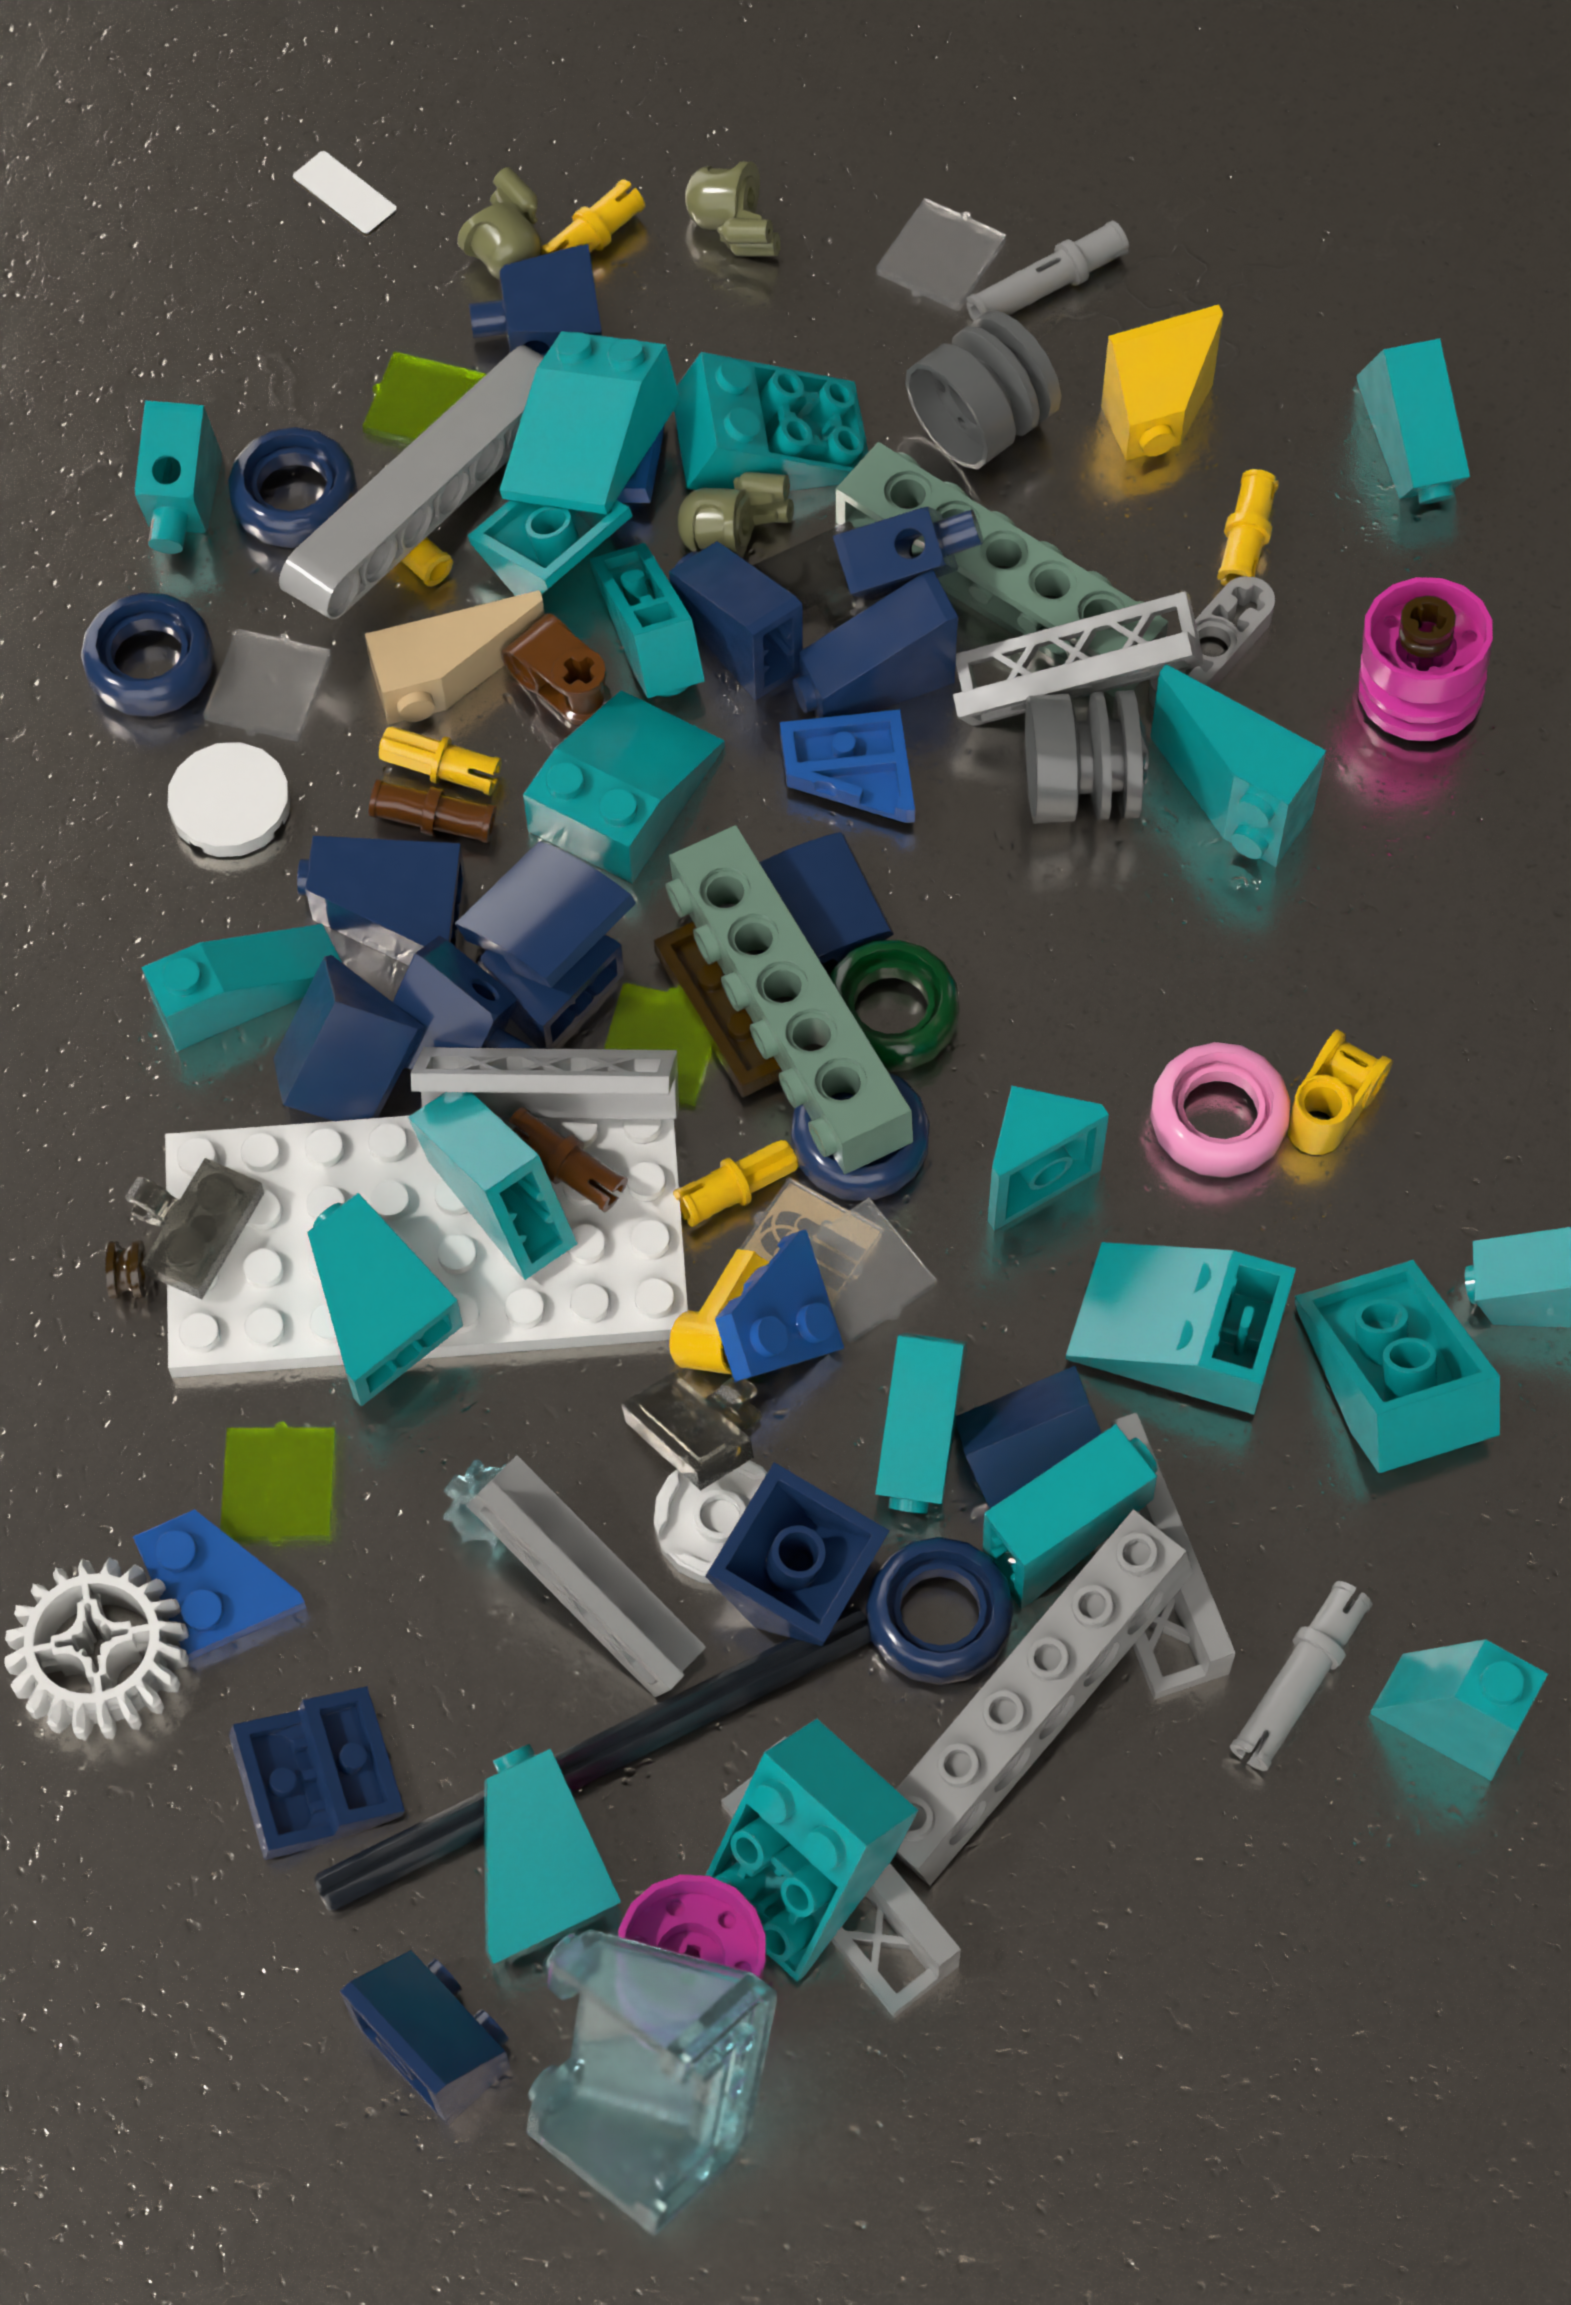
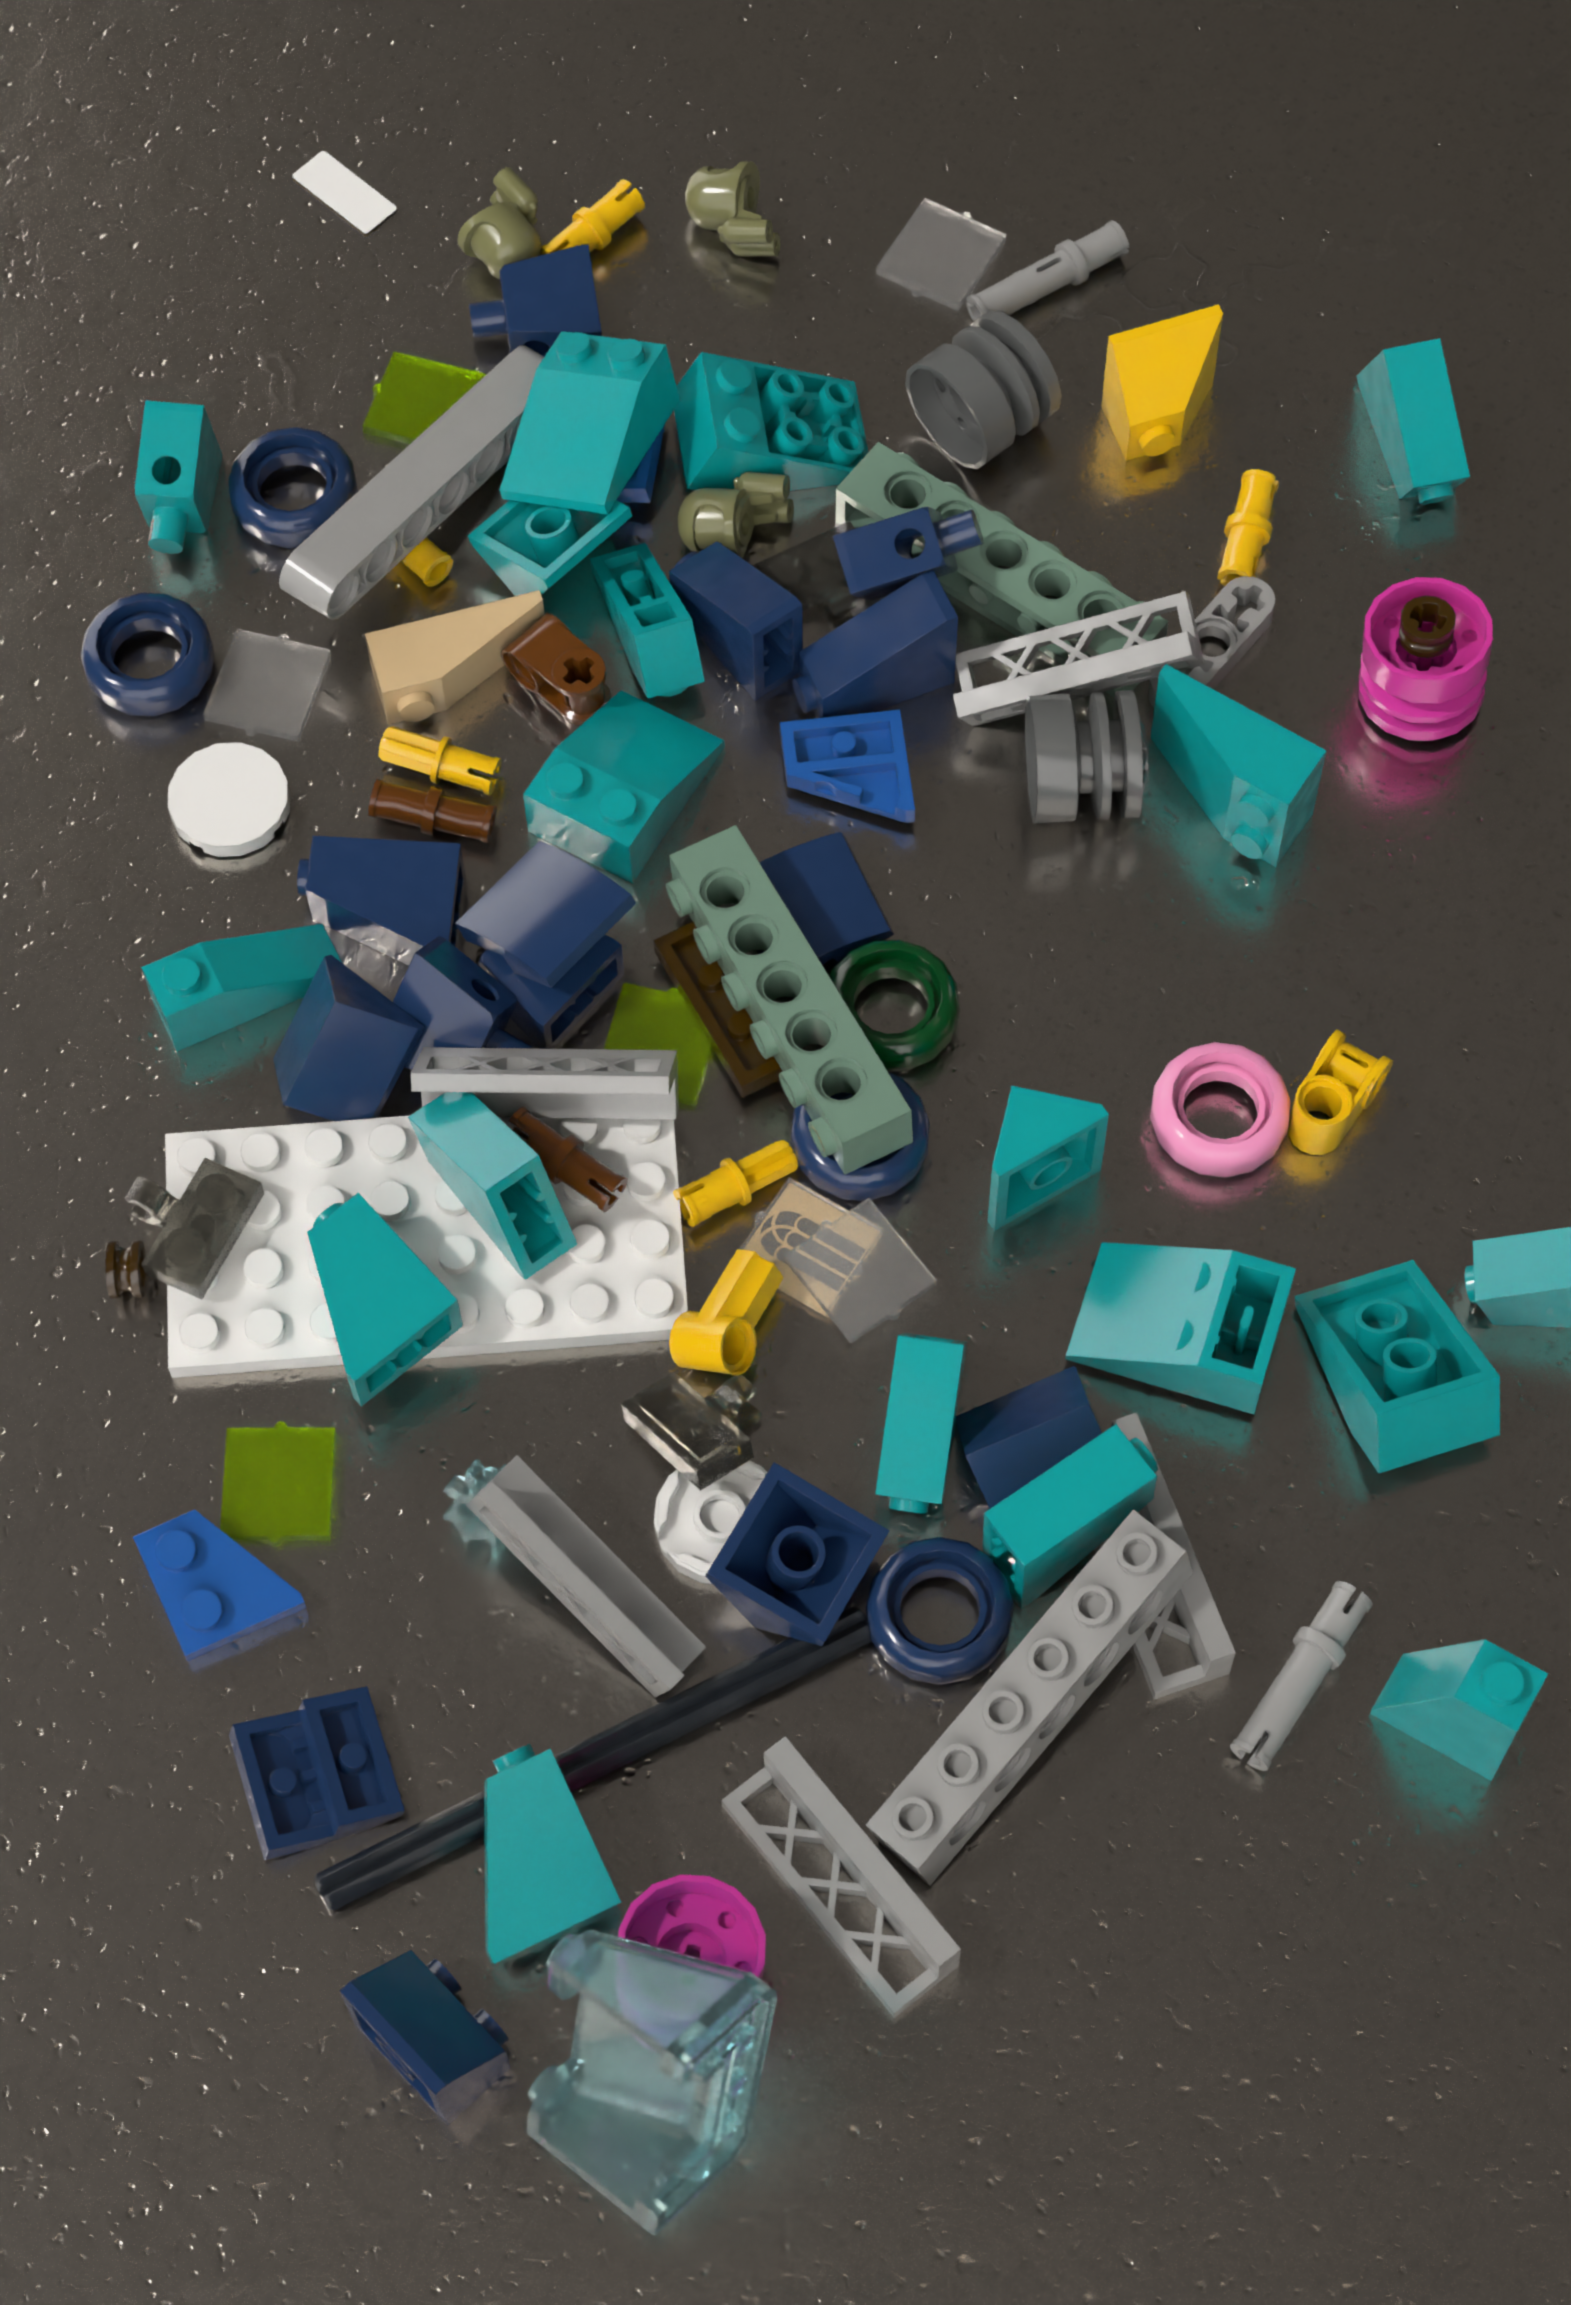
(43, 1652): white gear -> none
(780, 1314): blue wing -> none
(810, 1842): teal slope -> none

